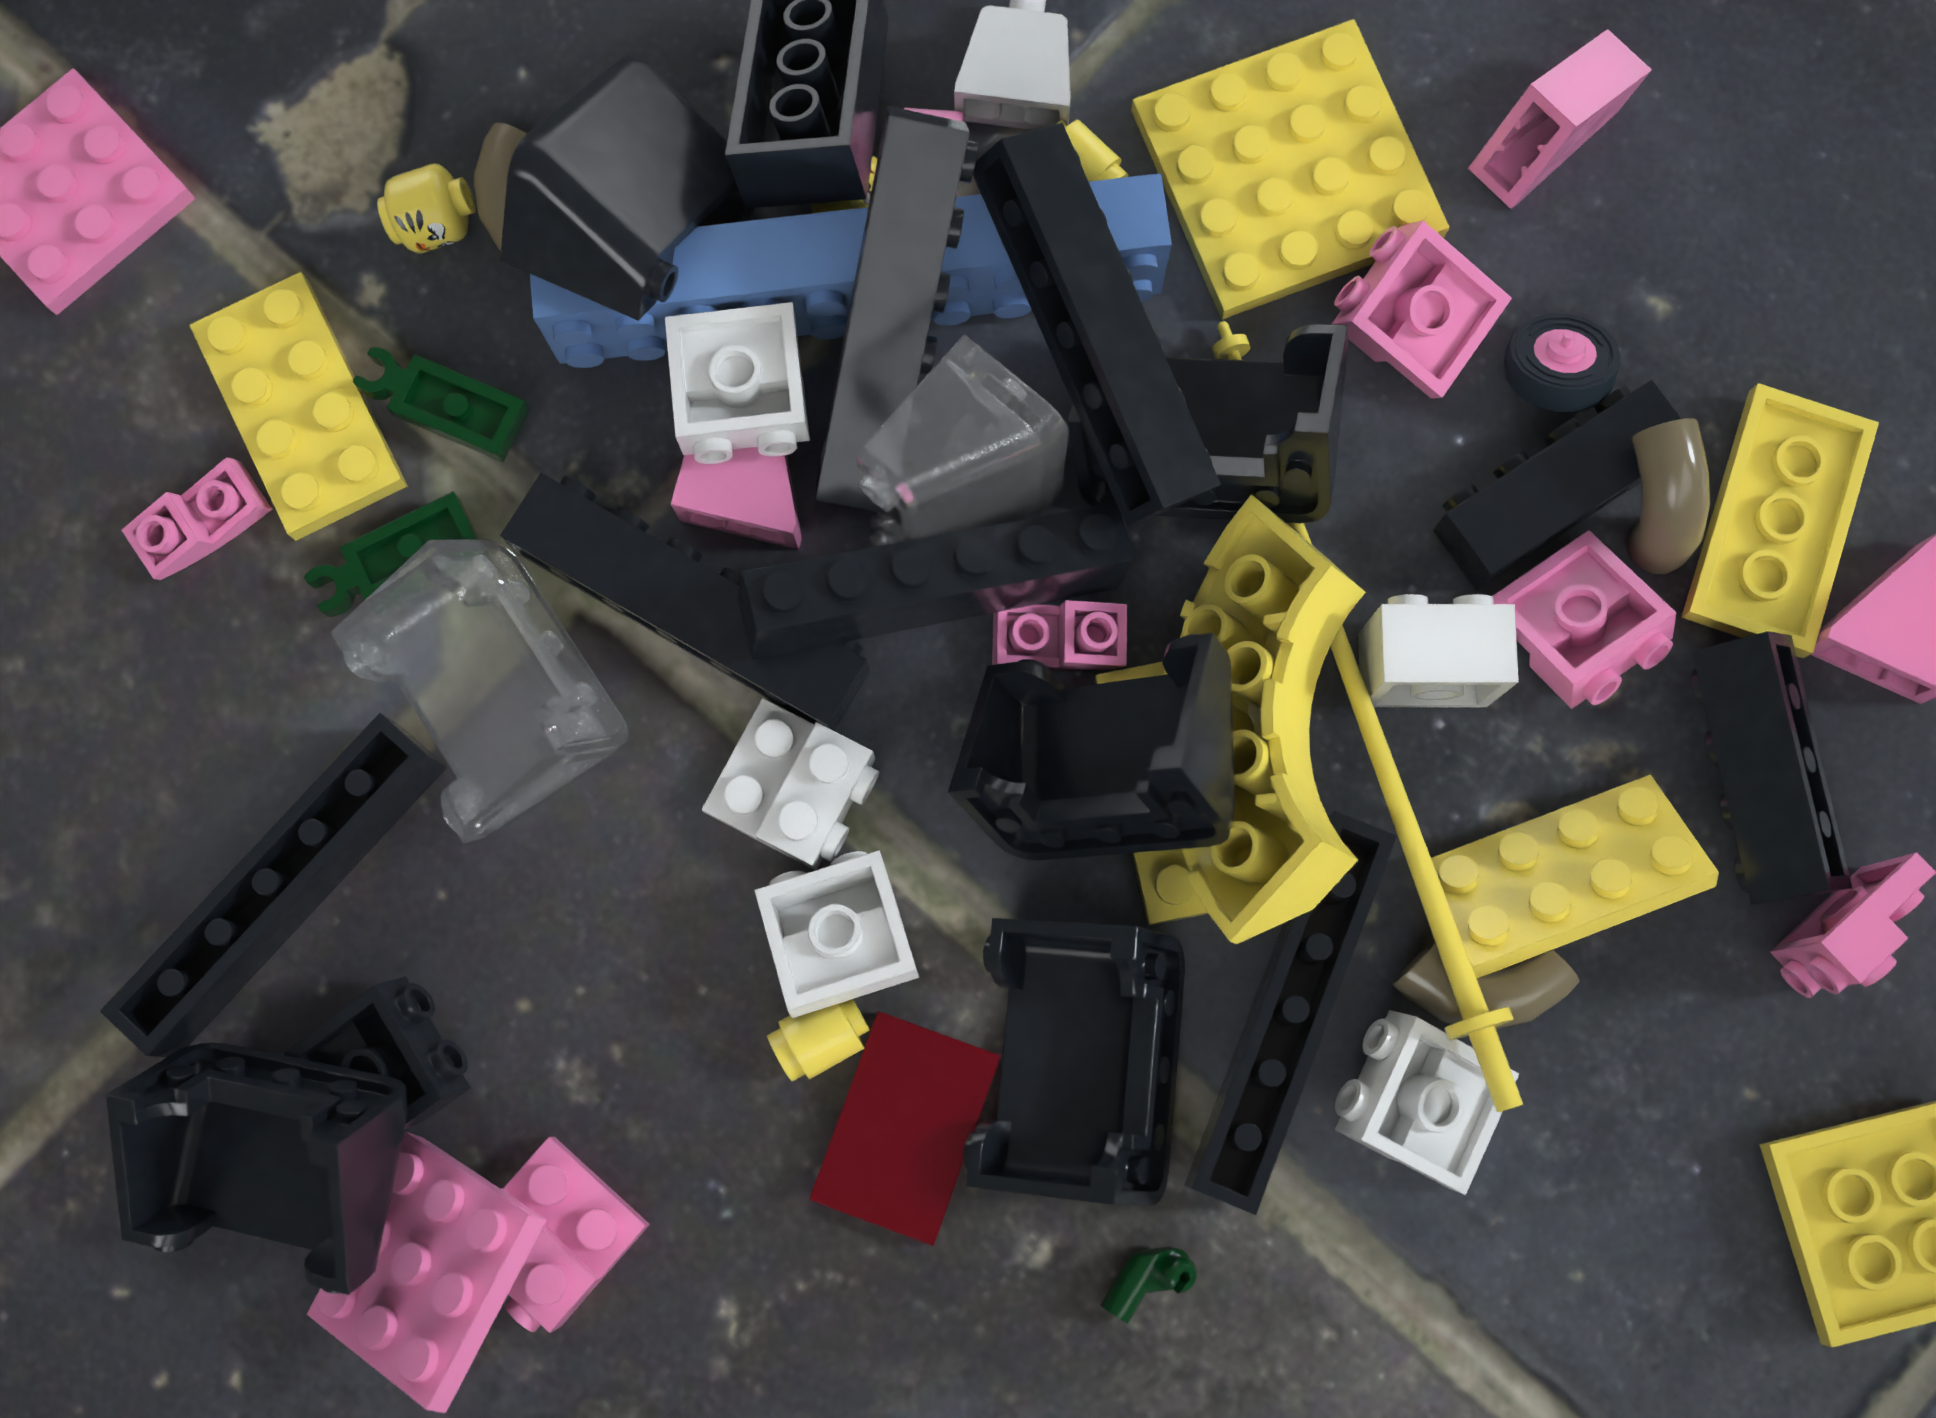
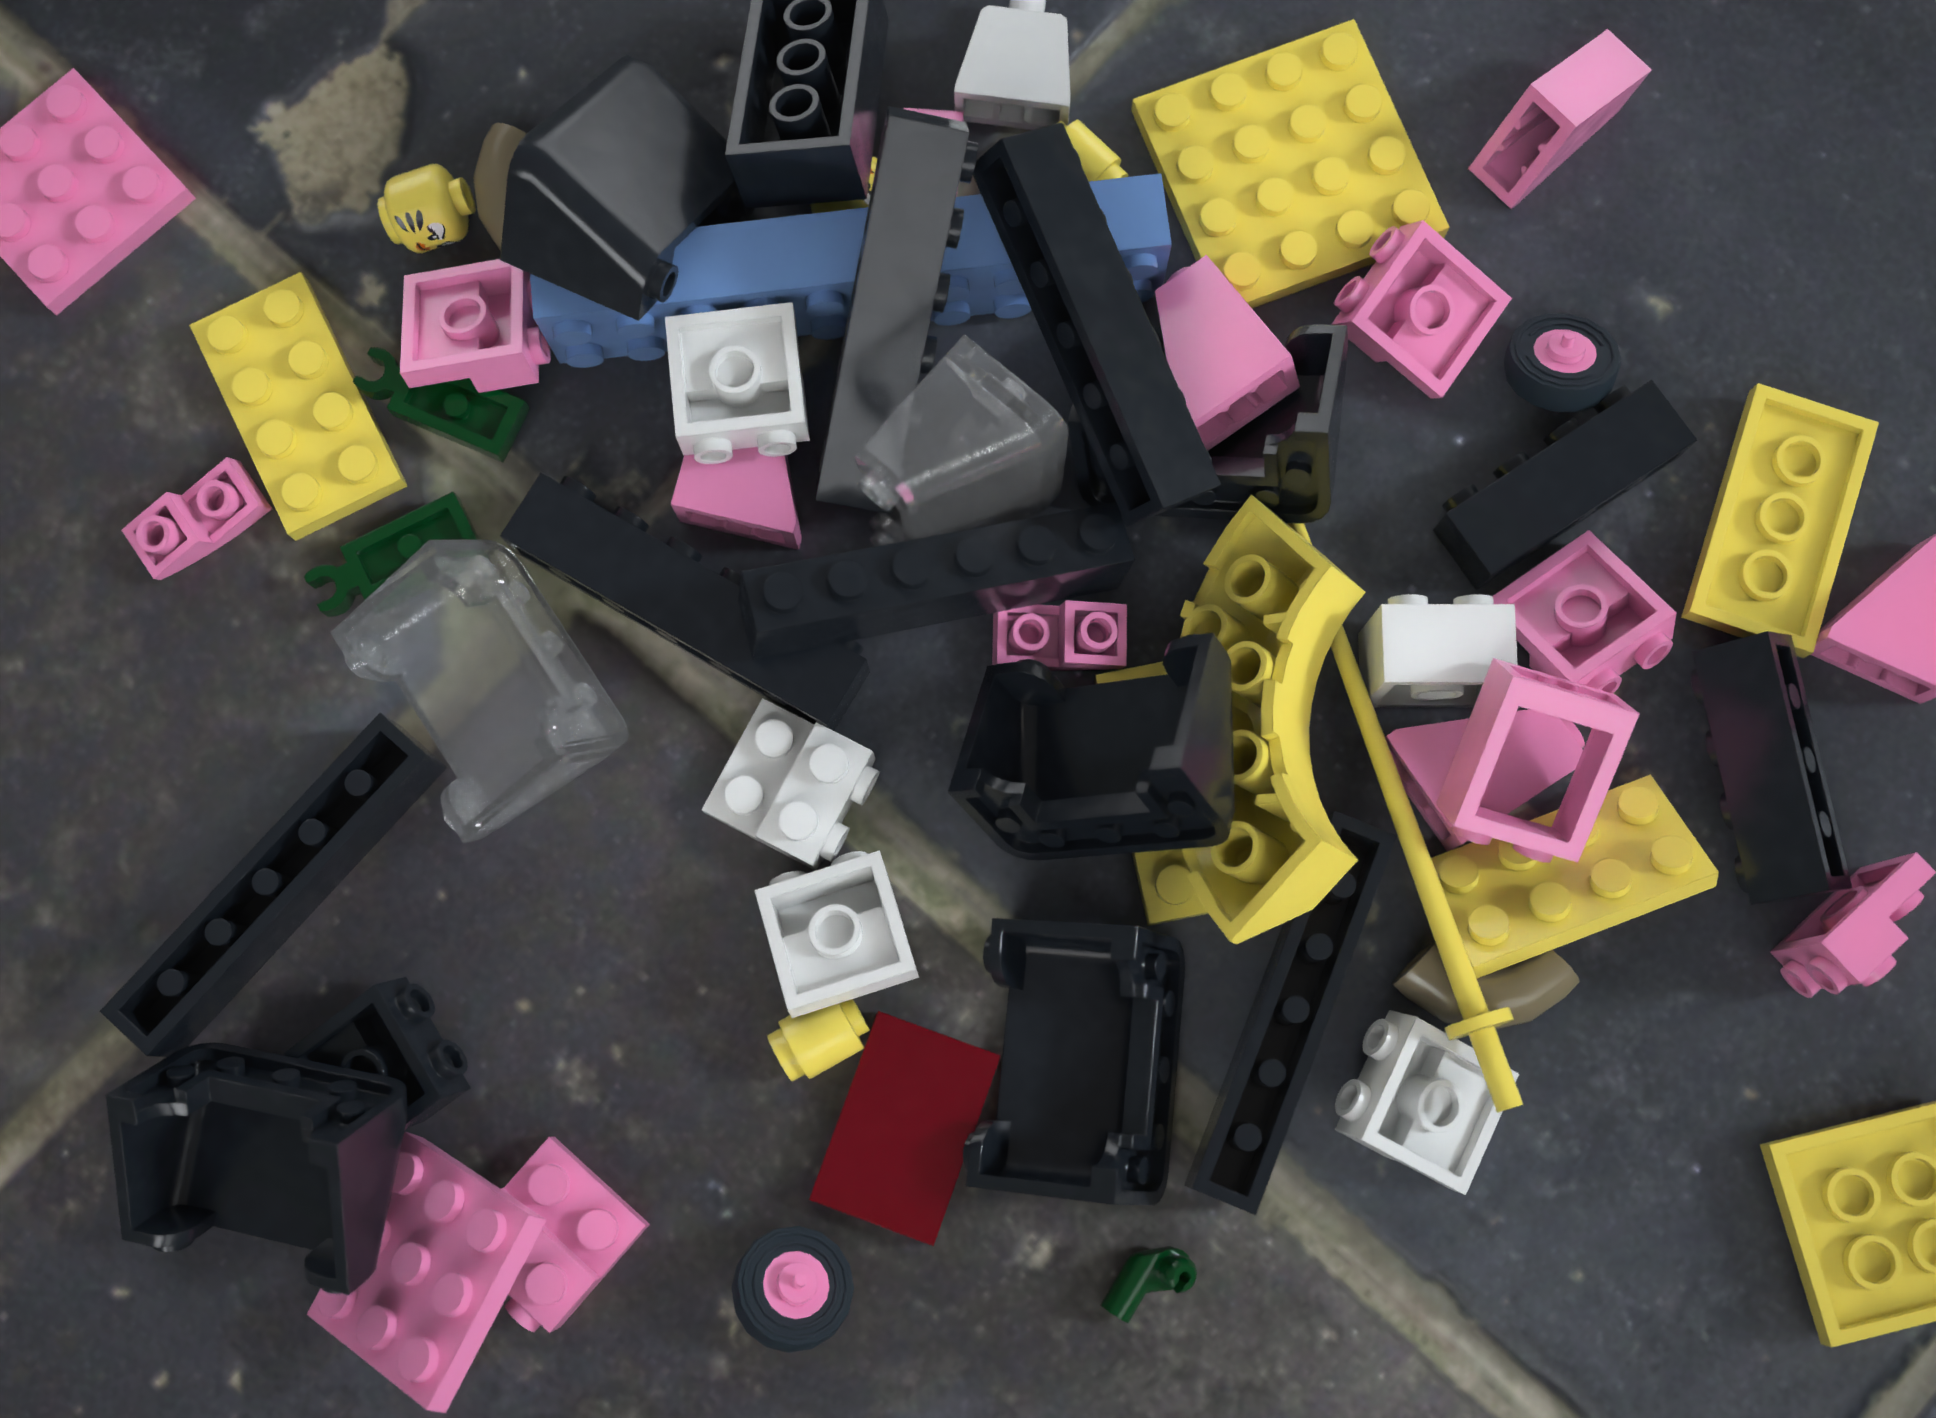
(471, 326): none -> bright pink plate
(792, 1289): none -> black wheel
(1220, 352): none -> bright pink slope
(1500, 696): none -> bright pink window
(1533, 757): none -> bright pink slope
(1673, 496): dark tan cylinder -> none

